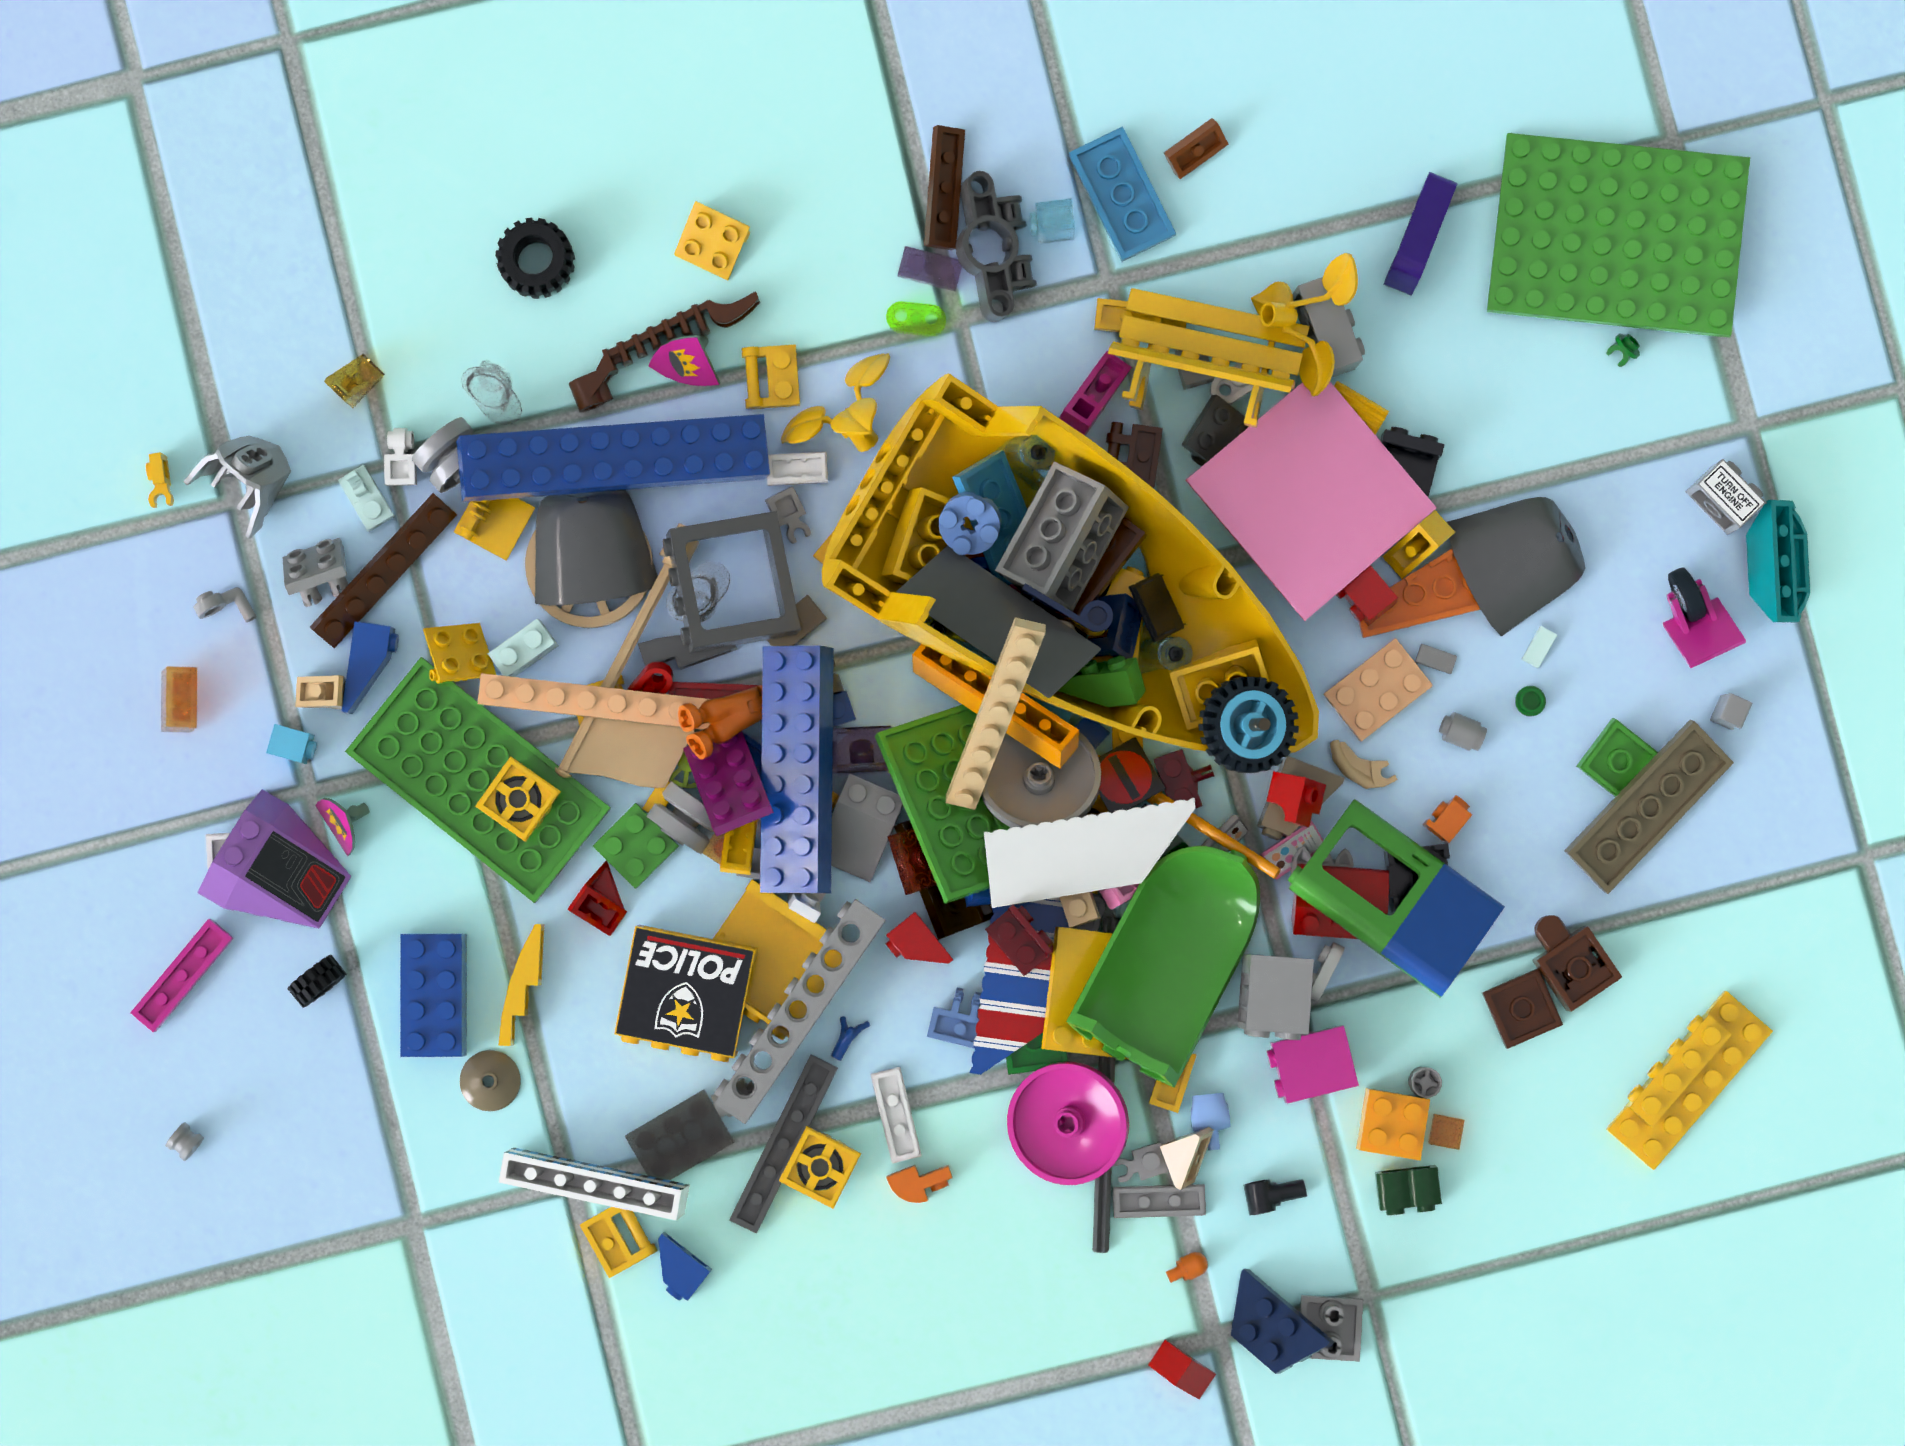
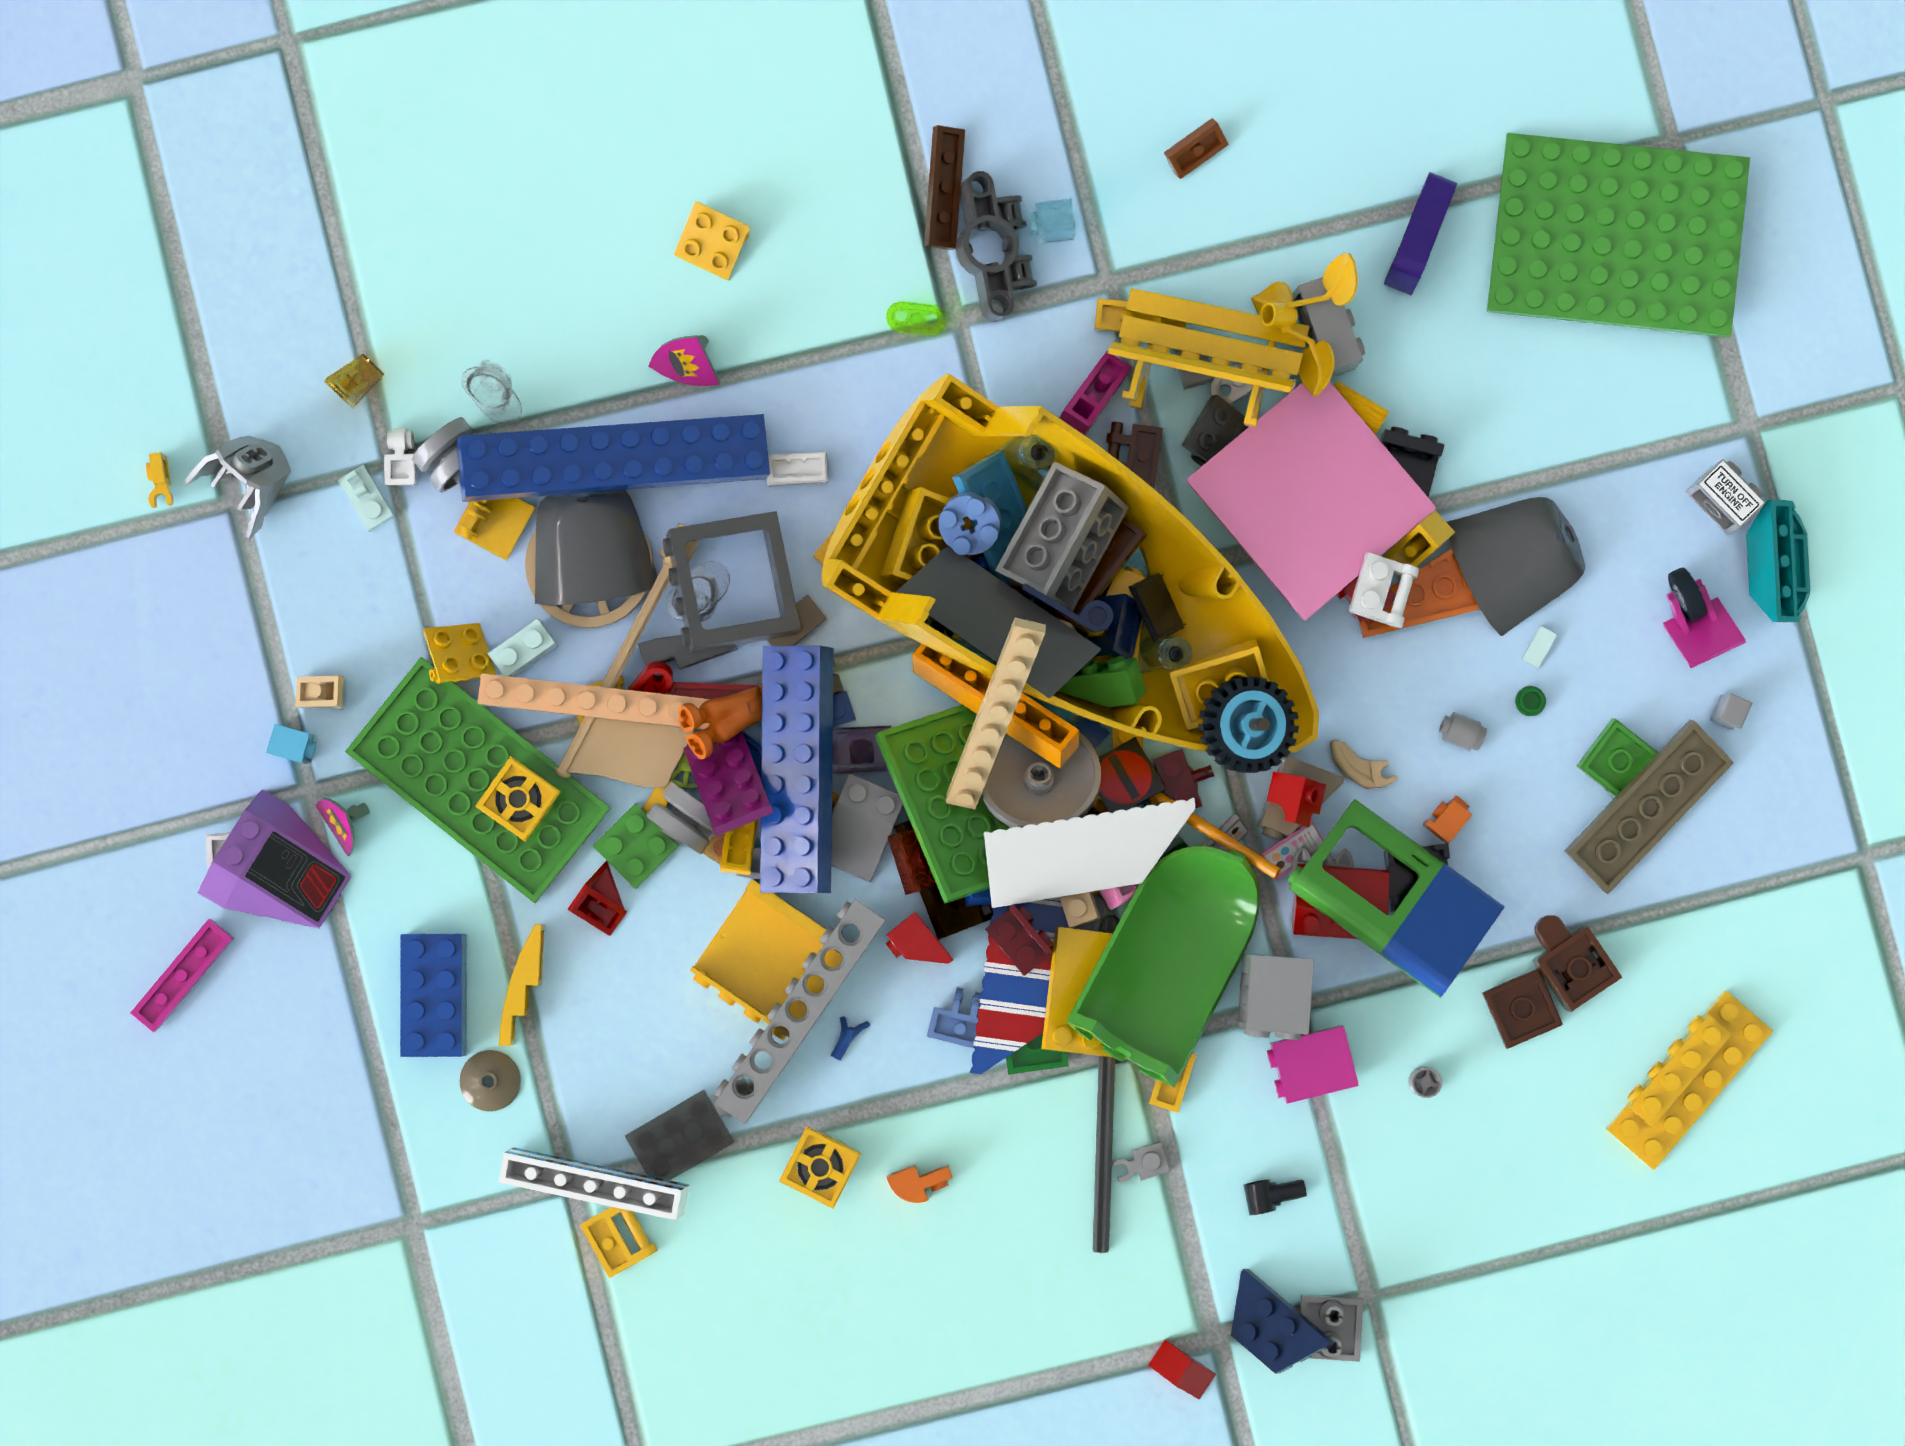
(178, 699): clear orange brick -> none
(184, 1141): light grey wheel -> none
(211, 603): light grey plate -> none
(313, 567): light grey plate -> none
(316, 981): black tyre -> none
(368, 657): blue slope -> none
(383, 570): reddish brown plate -> none
(524, 235): black tyre -> none
(592, 389): reddish brown piece -> none
(680, 1268): blue slope -> none
(685, 992): black panel -> none
(781, 374): yellow plate -> none
(788, 510): light grey plate -> none
(793, 1120): dark grey plate -> none
(806, 904): white bracket -> none
(853, 421): yellow plant -> none
(896, 1115): white tile -> none
(930, 268): clear purple plate -> none
(1068, 1123): dark pink dish -> none
(1122, 194): dark azure plate -> none
(1159, 1201): light grey tile -> none
(1186, 1155): slope -> none
(1188, 1267): orange cylinder -> none
(1211, 1112): light blue piece -> none
(1329, 959): white plate -> none
(1374, 586): none -> white plate
(1378, 690): light nougat plate -> none
(1393, 1124): light orange brick -> none
(1407, 1189): dark green brick -> none
(1436, 659): light grey piece -> none
(1446, 1131): clear orange tile -> none
(1627, 345): green plate -> none

